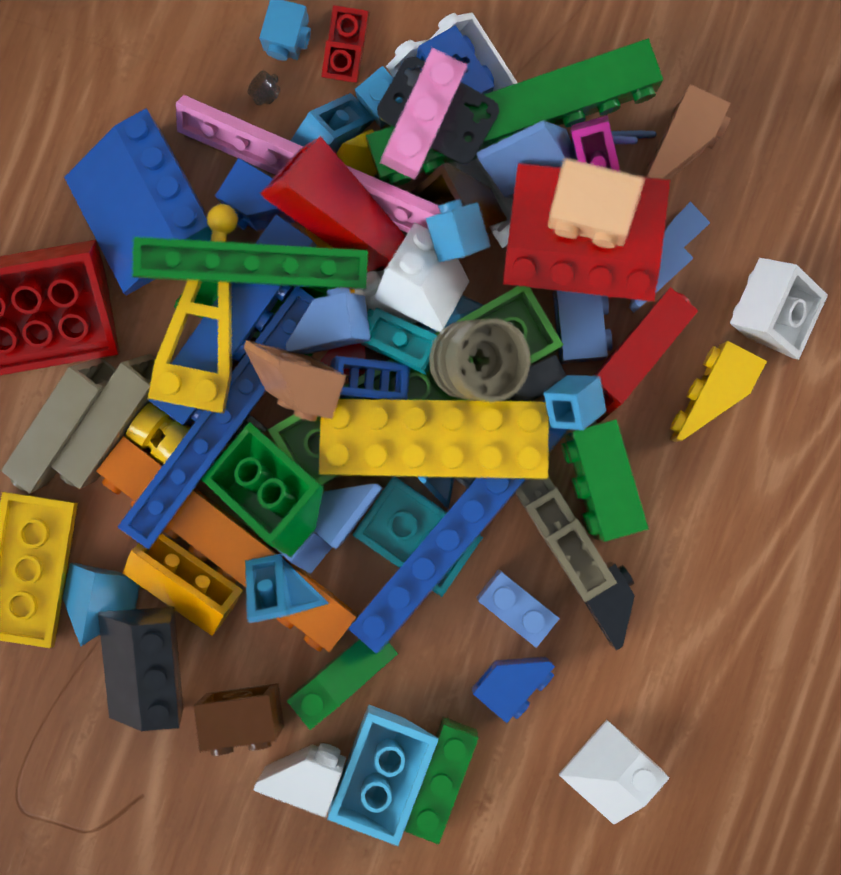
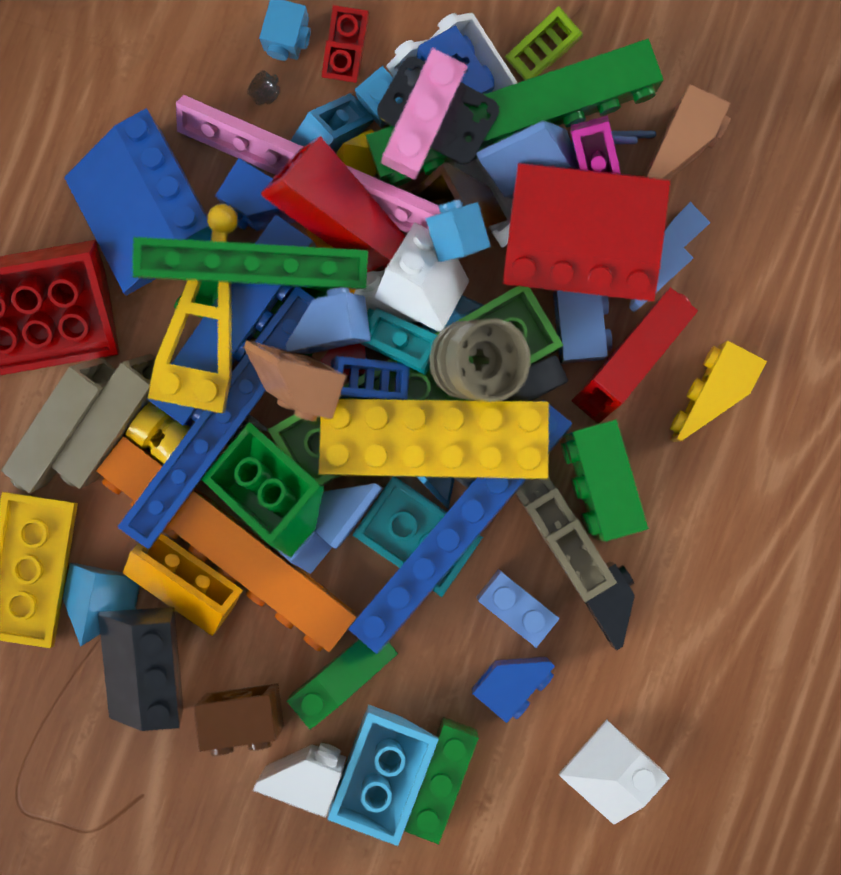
(277, 589): dark azure slope -> none
(557, 16): none -> lime slope
(575, 402): dark azure brick -> none
(594, 203): light nougat slope -> none
(779, 307): white slope -> none

